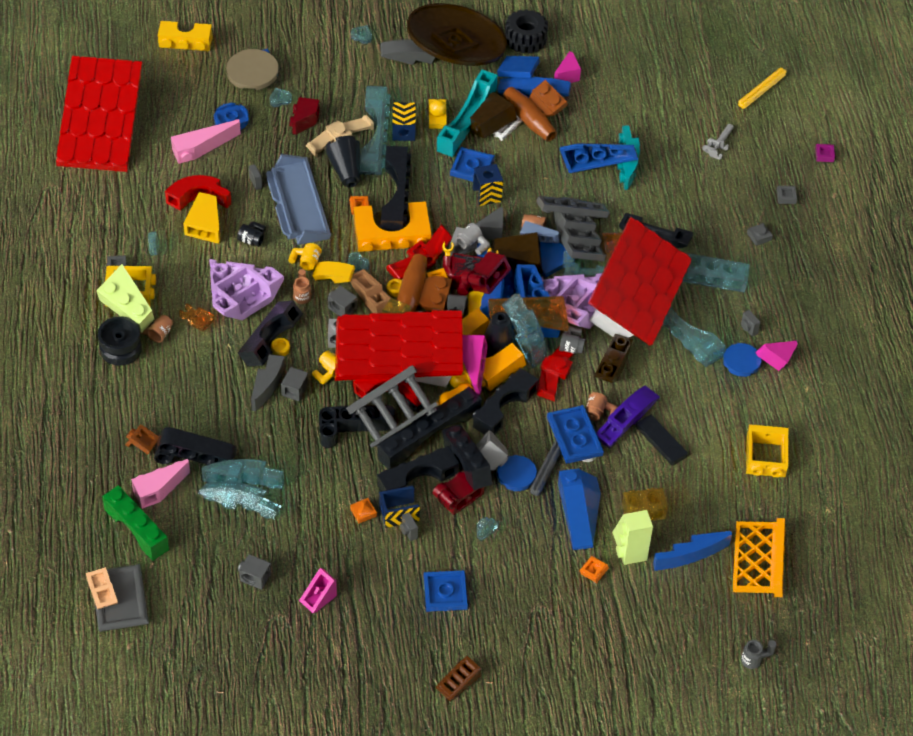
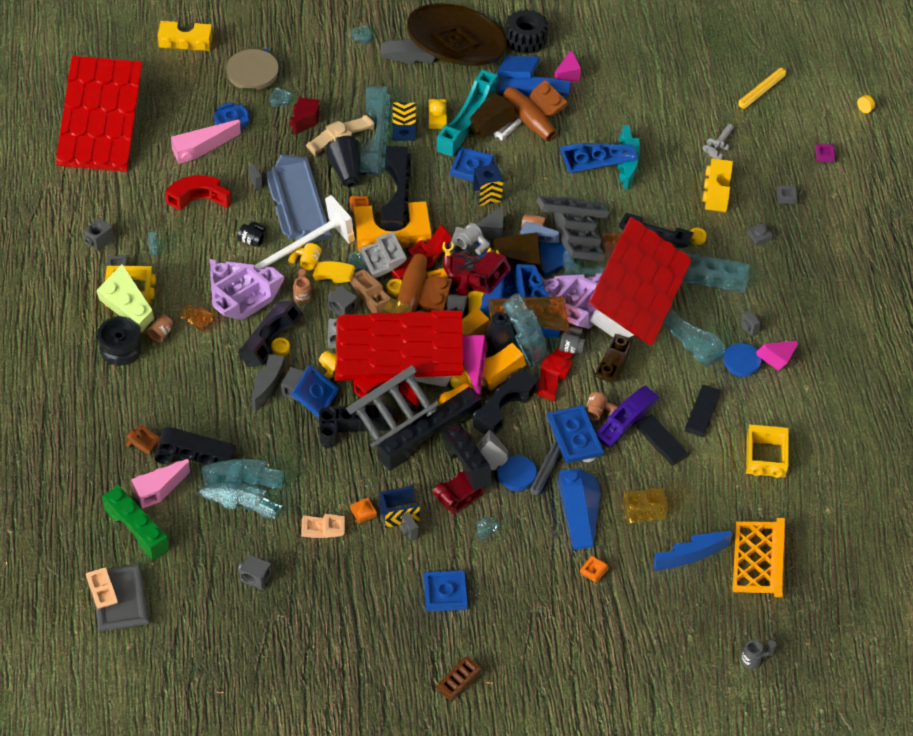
(98, 234): none -> dark grey brick
(203, 219): yellow slope -> none
(314, 390): none -> blue tile
(320, 591): dark pink slope -> none
(323, 527): none -> light nougat slope
(338, 218): none -> white tile
(383, 255): none -> light grey slope
(438, 464): black arch -> none
(633, 537): yellowish green wedge -> none
(699, 236): none -> yellow tile
(702, 410): none -> black tile
(717, 195): none -> yellow arch
(866, 104): none -> yellow tile

